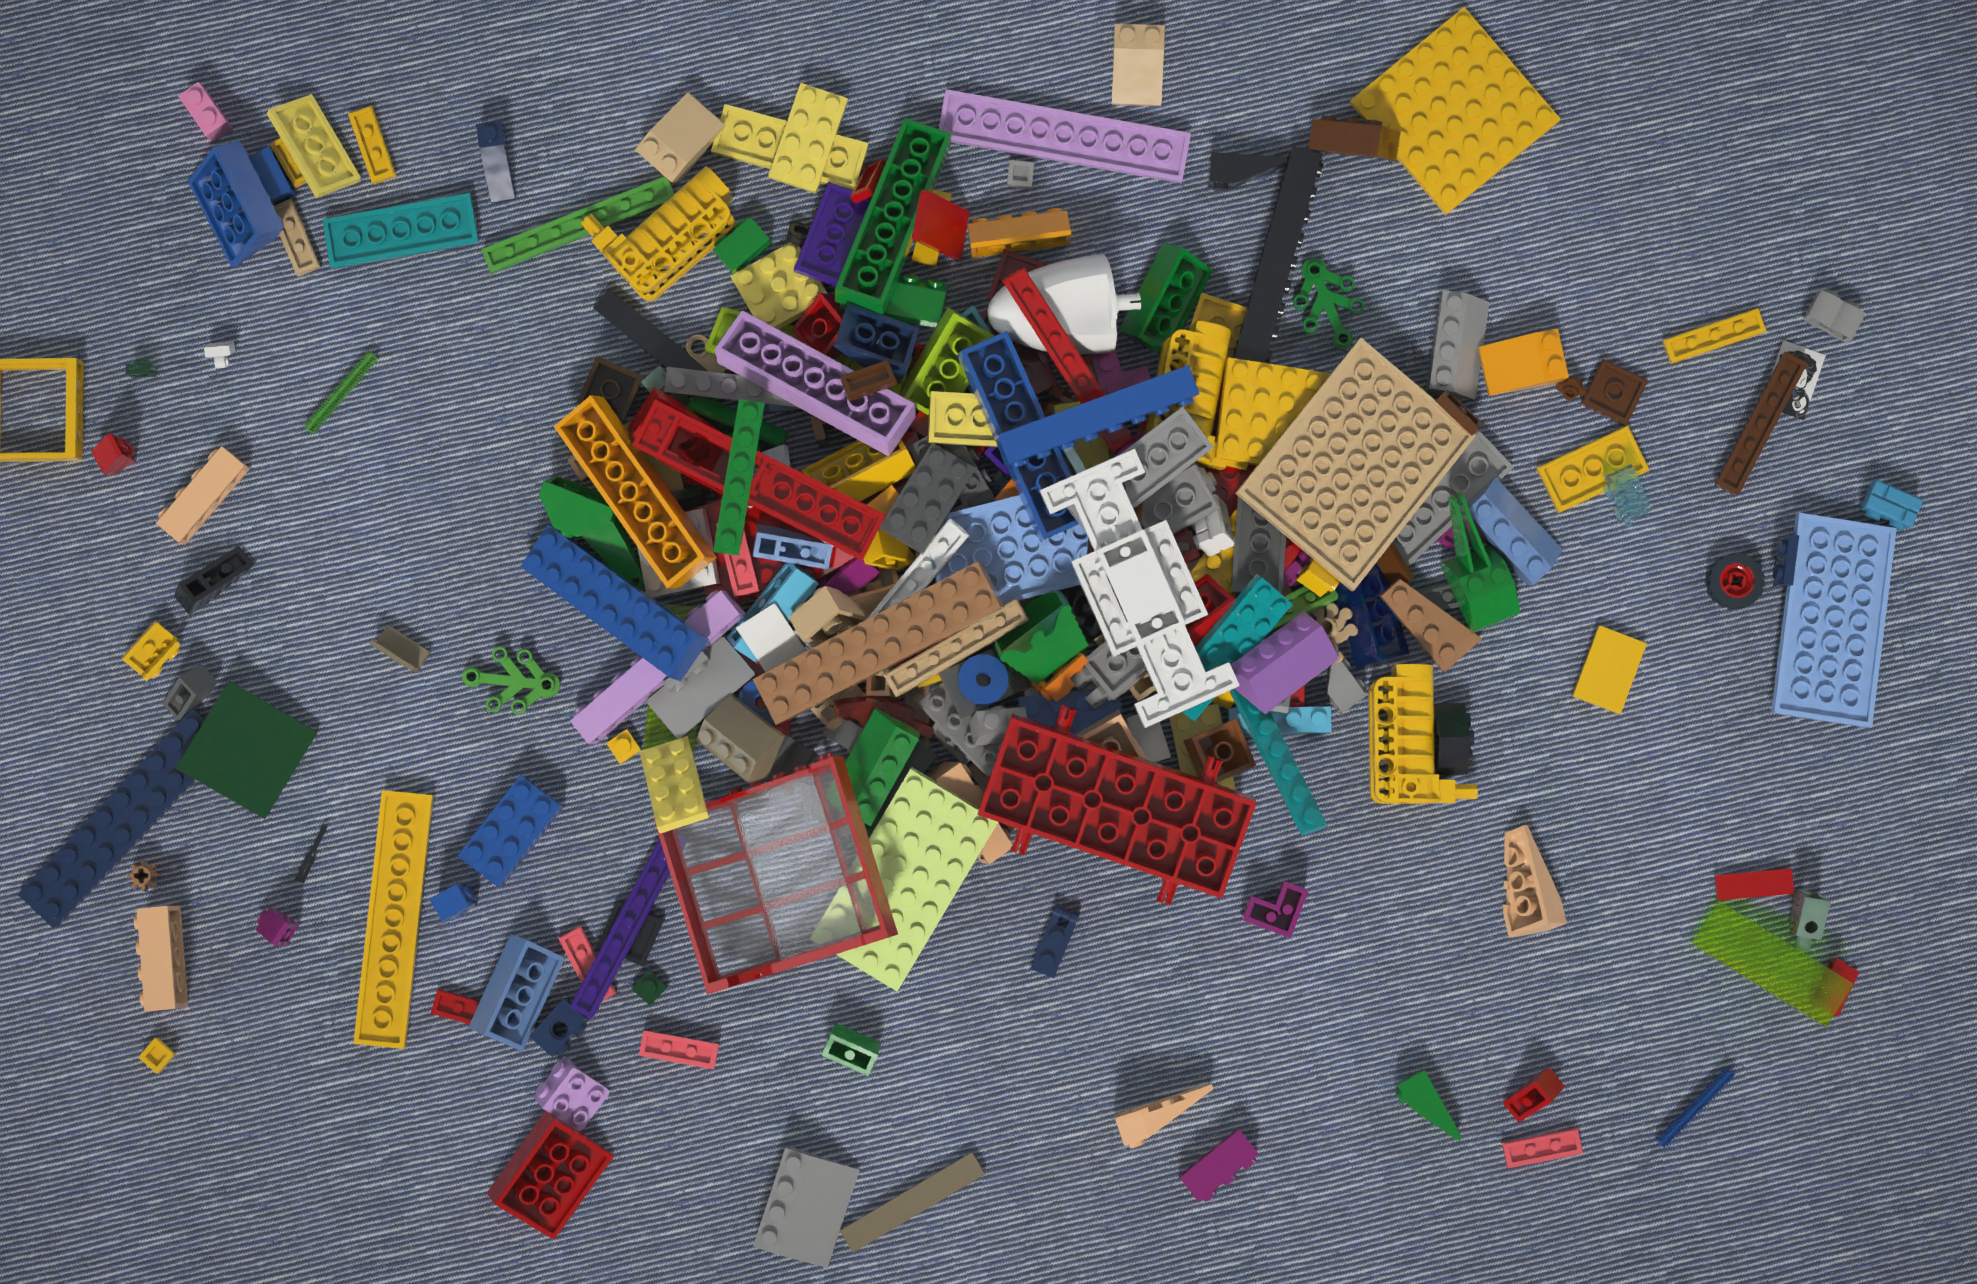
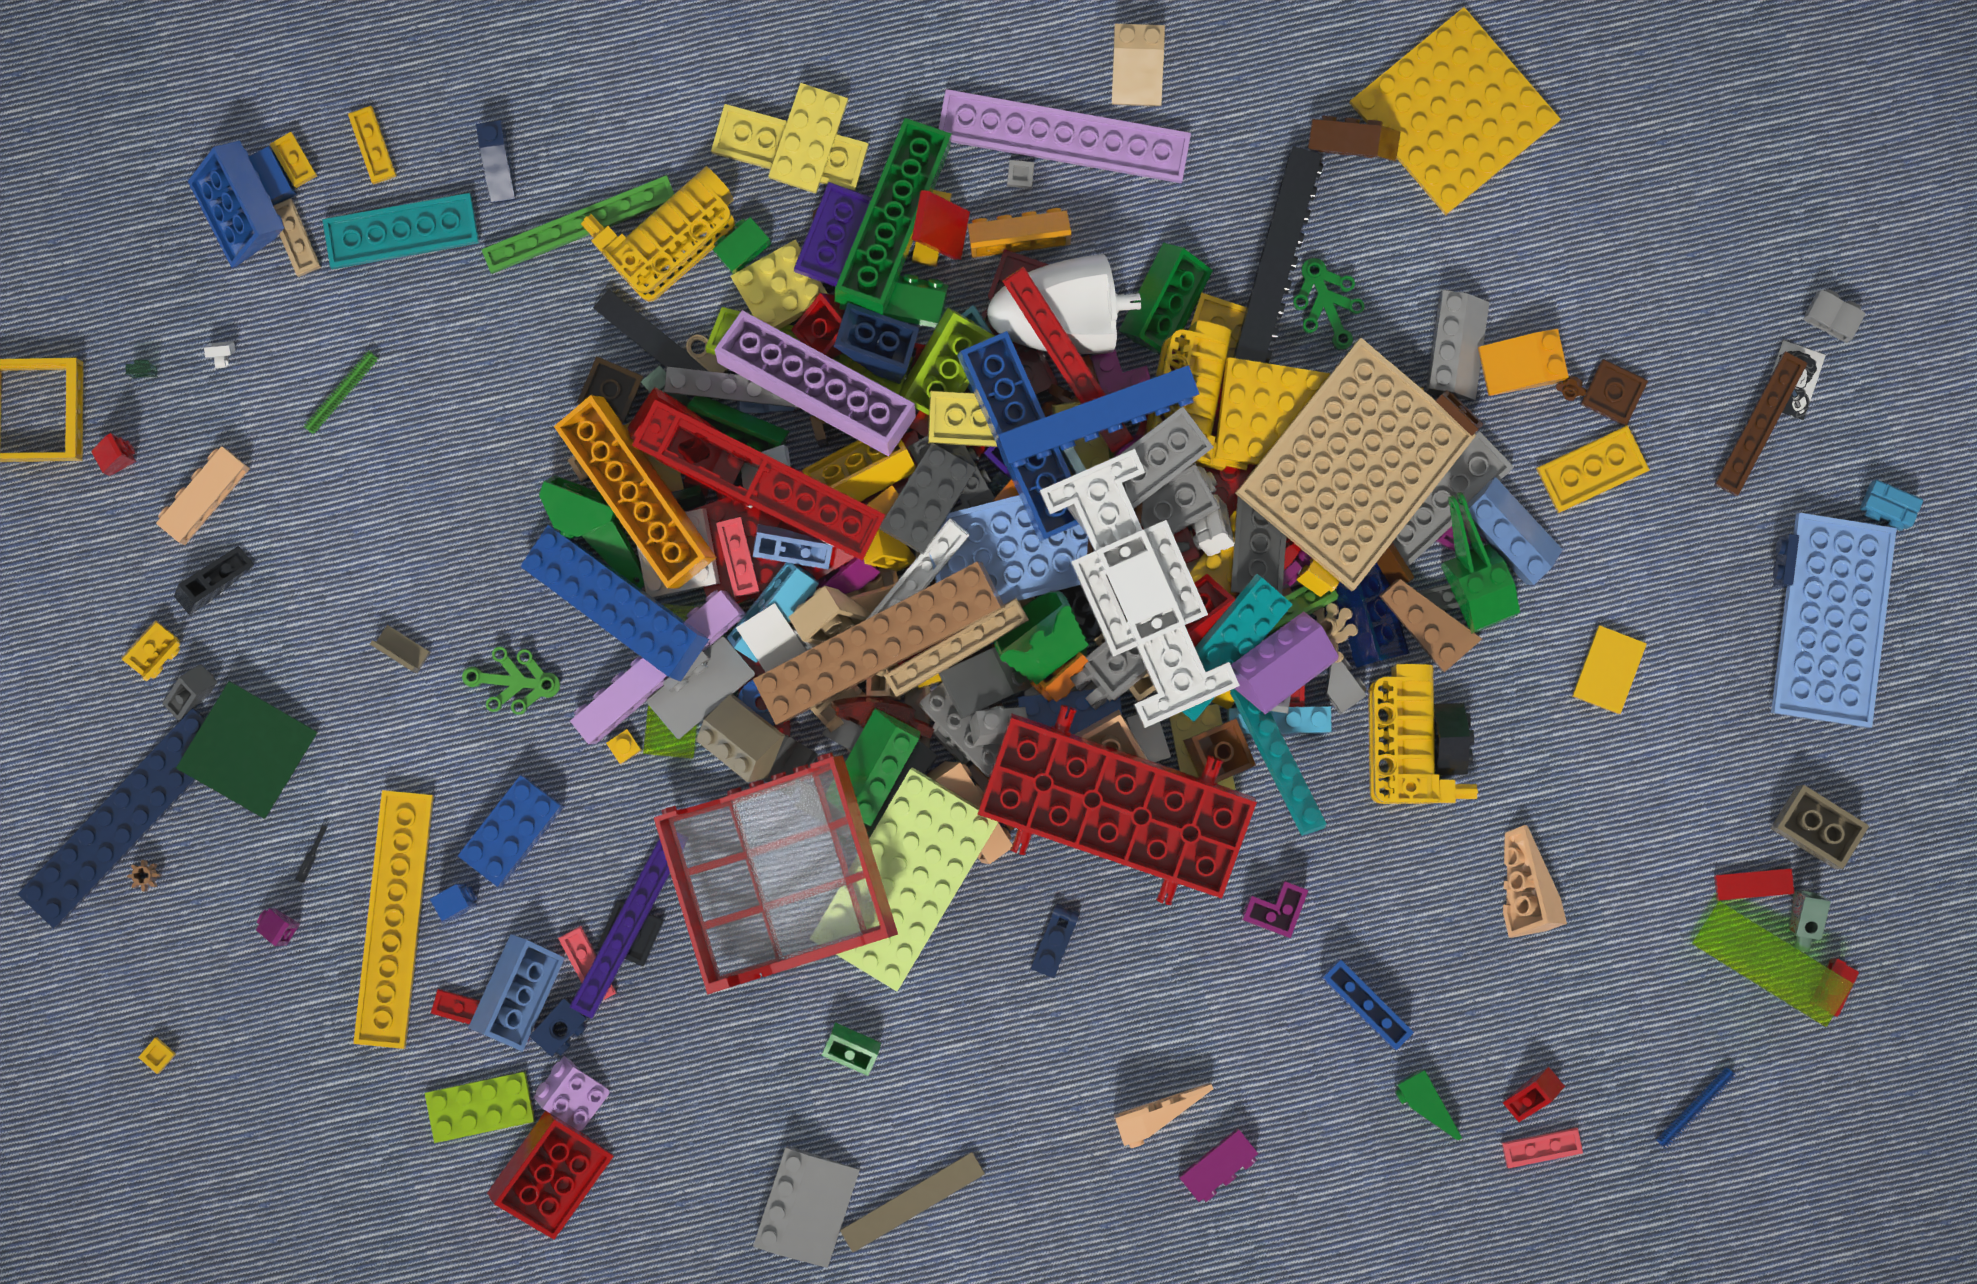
(161, 958): light nougat brick -> none
(205, 112): bright pink brick -> none
(313, 145): light yellow plate -> none
(479, 1107): none -> lime piece
(649, 987): dark green plate -> none
(673, 784): light yellow plate -> none
(679, 1049): coral plate -> none
(680, 138): tan slope -> none
(739, 477): green plate -> none
(797, 233): black tile -> none
(868, 181): red tile -> none
(868, 380): reddish brown tile -> none
(982, 665): blue tile -> none
(1234, 170): black slope -> none
(1366, 1004): none -> blue brick
(1627, 493): clear light blue bracket -> none
(1714, 336): yellow tile -> none
(1721, 575): black wheel -> none
(1819, 827): none -> dark tan brick

